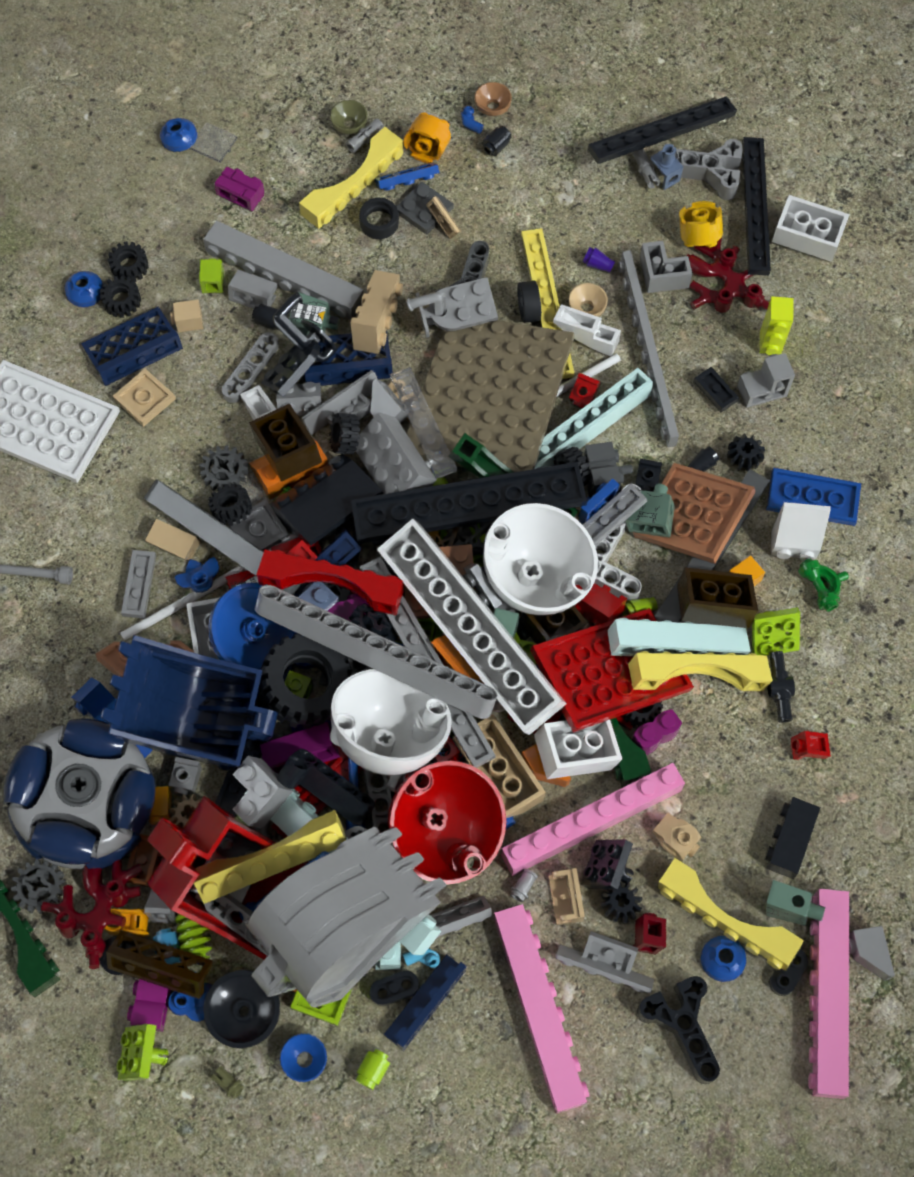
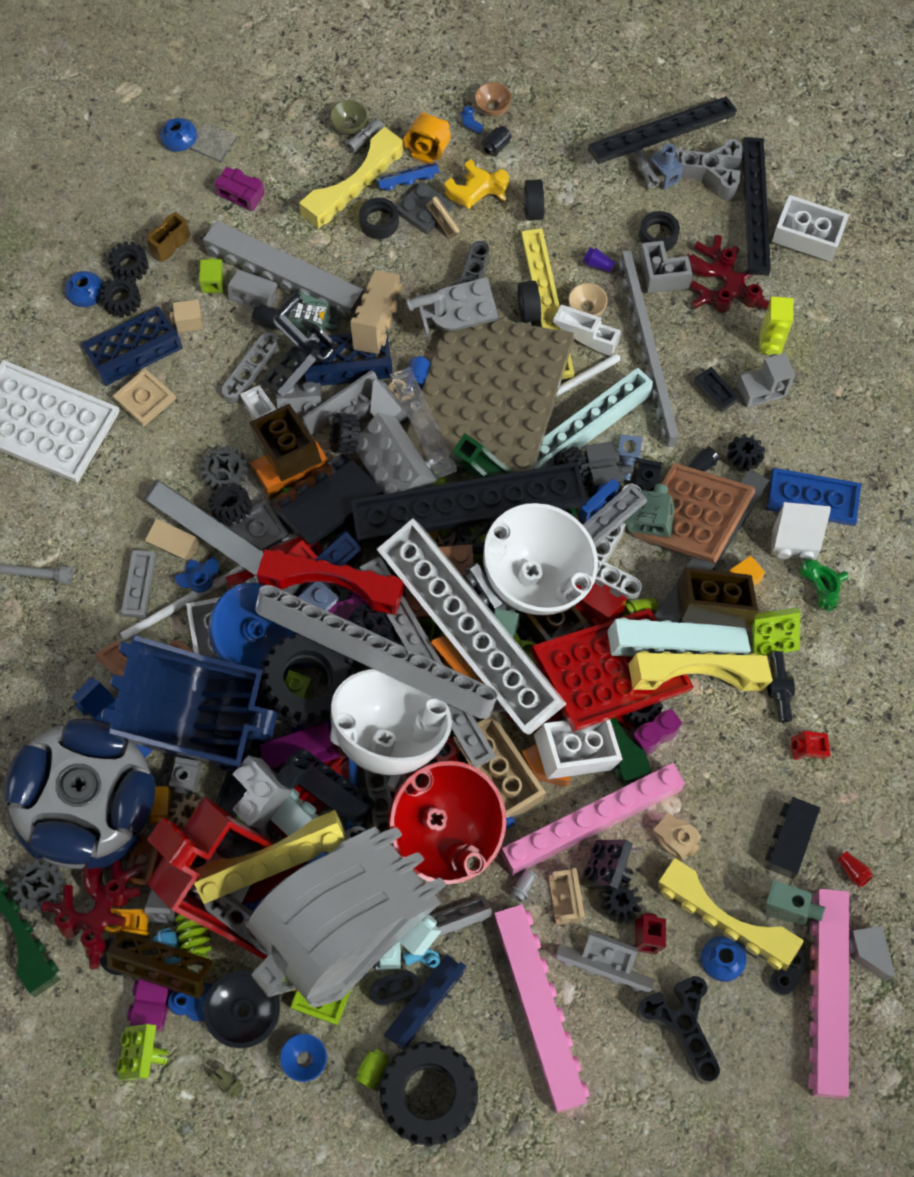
(169, 236): none -> pearl gold brick
(392, 1090): none -> black tyre
(420, 368): none -> blue brick
(478, 185): none -> yellow animal
(534, 199): none -> black tyre
(592, 386): red brick -> none
(629, 458): none -> sand blue bracket
(660, 218): none -> black tyre
(701, 224): yellow brick -> none
(855, 869): none -> red cone

